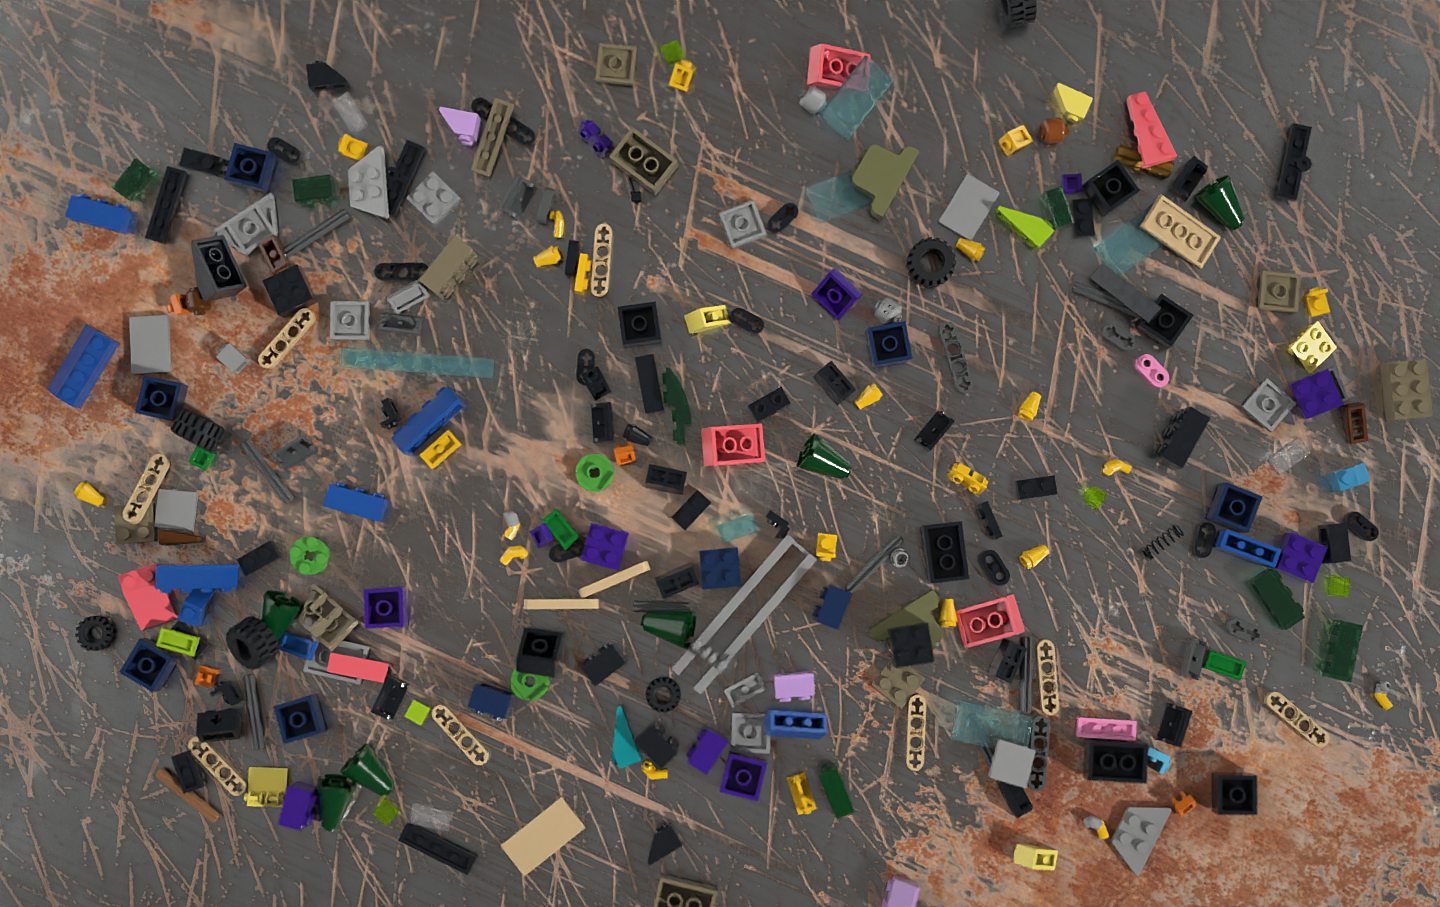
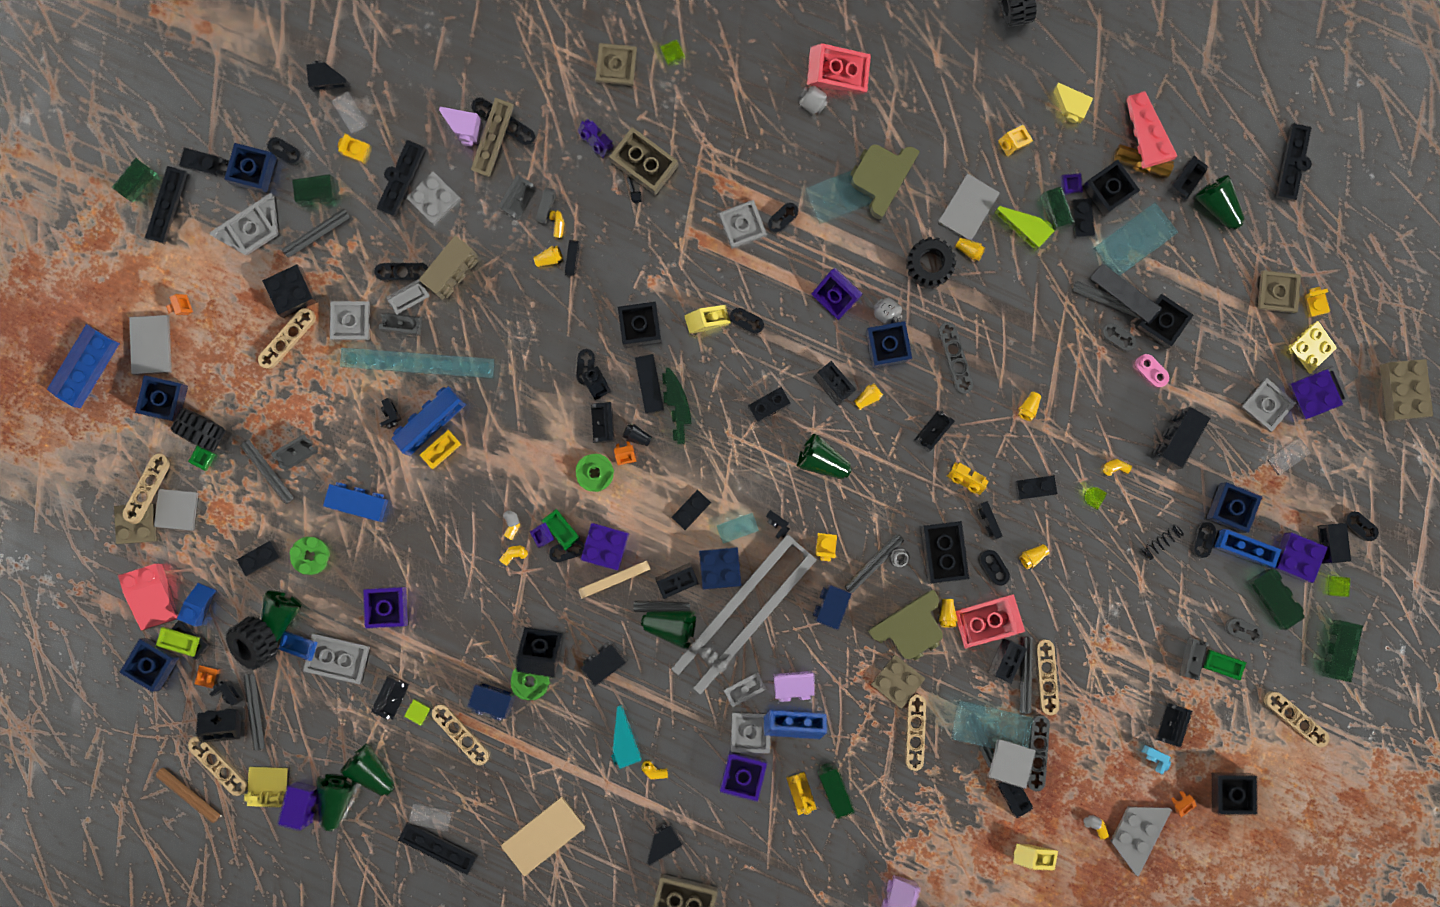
(83, 633): black tyre -> none
(88, 494): yellow cone -> none
(99, 213): blue brick -> none
(175, 538): reddish brown slope -> none
(187, 771): black plate -> none
(195, 302): reddish brown head -> none
(196, 577): blue slope -> none
(216, 269): black slope -> none
(232, 358): light grey brick -> none
(274, 254): reddish brown slope -> none
(299, 719): dark blue brick -> none
(326, 619): dark tan slope -> none
(357, 667): coral tile -> none
(369, 185): light grey wing -> none
(386, 811): clear neon green tile -> none
(561, 603): tan beam -> none
(581, 282): yellow plate -> none
(598, 260): tan beam -> none
(657, 744): black brick -> none
(663, 706): black tyre -> none
(665, 479): black hinge -> none
(682, 74): yellow bracket -> none
(707, 749): dark purple brick -> none
(732, 444): coral slope -> none
(856, 97): clear light blue tile -> none
(910, 645): black brick -> none
(1053, 130): dark orange head -> none
(1106, 728): bright pink plate -> none
(1115, 761): black brick -> none
(1180, 231): tan tile -> none
(1348, 423): reddish brown slope -> none
(1348, 477): dark azure slope -> none
(1380, 694): arm -> none

